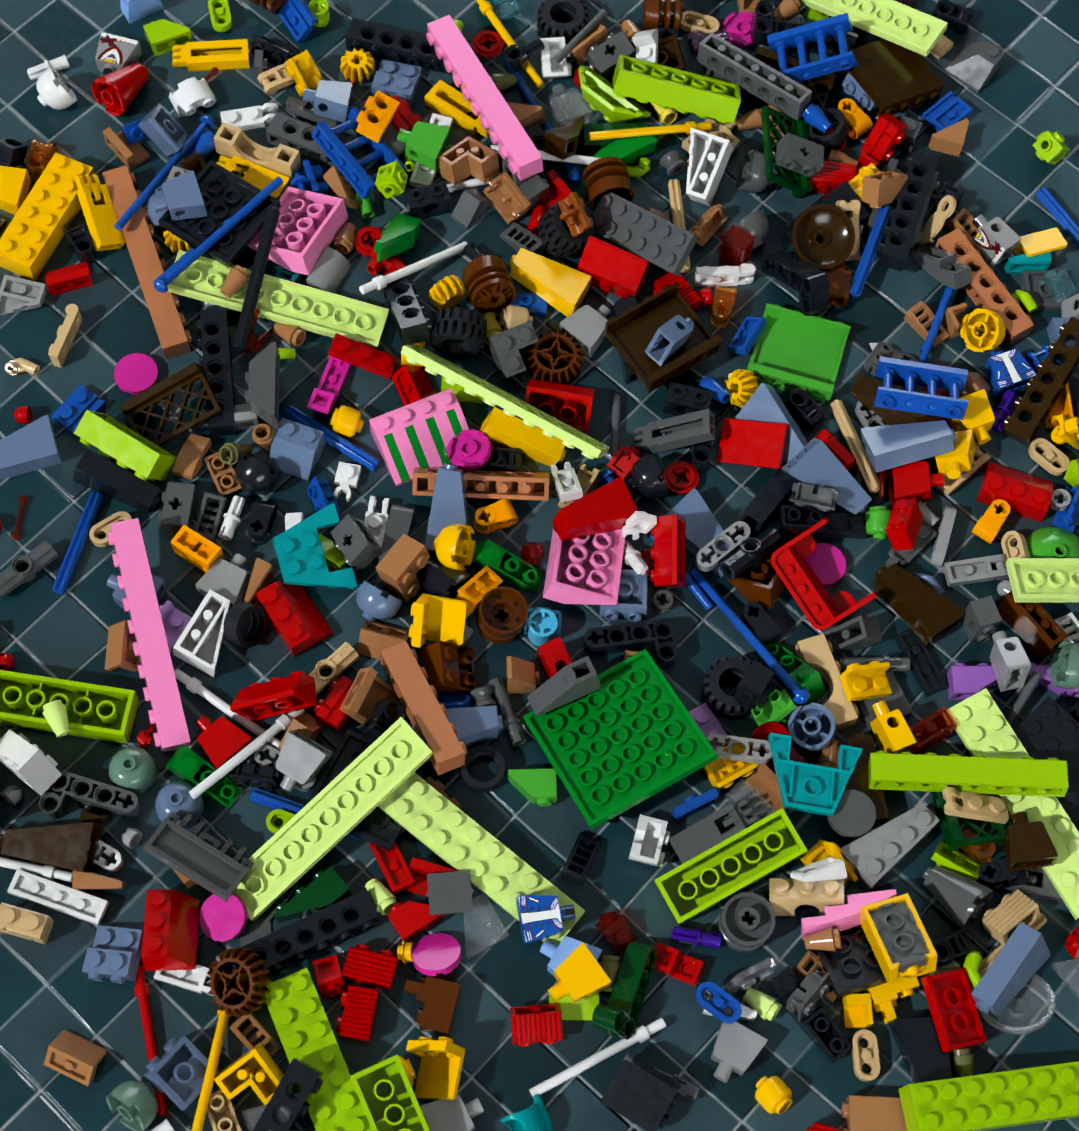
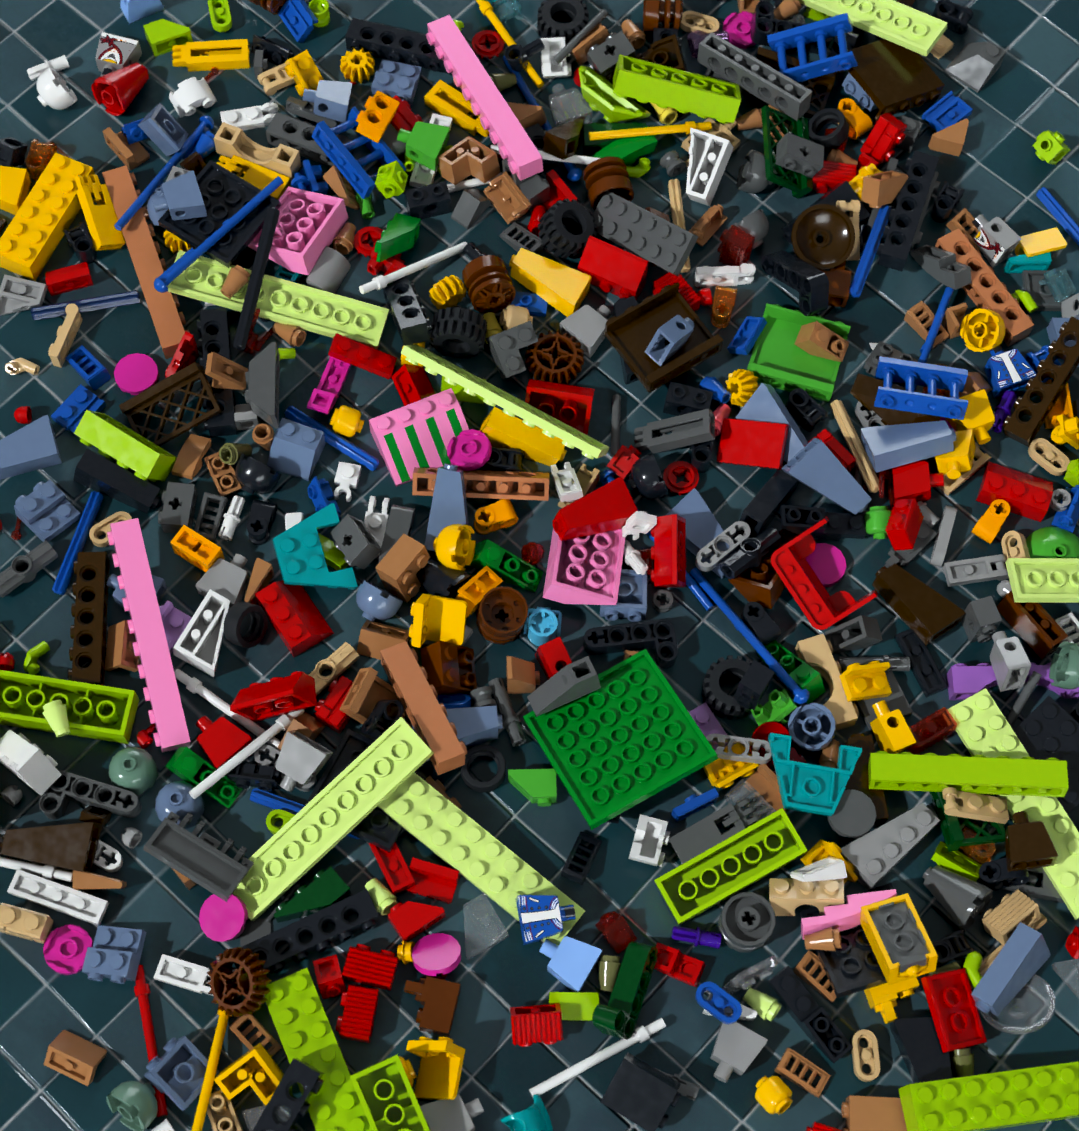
(30, 664): none -> lime arm
(46, 511): none -> sand blue plate
(67, 948): none -> dark pink tile
(87, 304): none -> dark blue axle
(89, 564): none -> dark brown brick
(96, 377): none -> blue slope
(170, 931): red slope -> none
(184, 355): none -> red wing
(225, 372): none -> medium nougat slope
(449, 892): dark grey piece -> none
(574, 214): dark orange hips -> none
(579, 976): yellow torso -> none
(646, 45): white slope -> none
(720, 413): none -> coral cone
(799, 1059): none -> medium nougat slope
(804, 496): dark grey hinge -> none
(815, 117): blue cone -> none
(816, 987): dark grey hinge -> none
(821, 342): none -> medium nougat slope
(857, 1011): yellow panel -> none
(929, 581): sand blue arm -> none
(938, 219): tan brick -> none

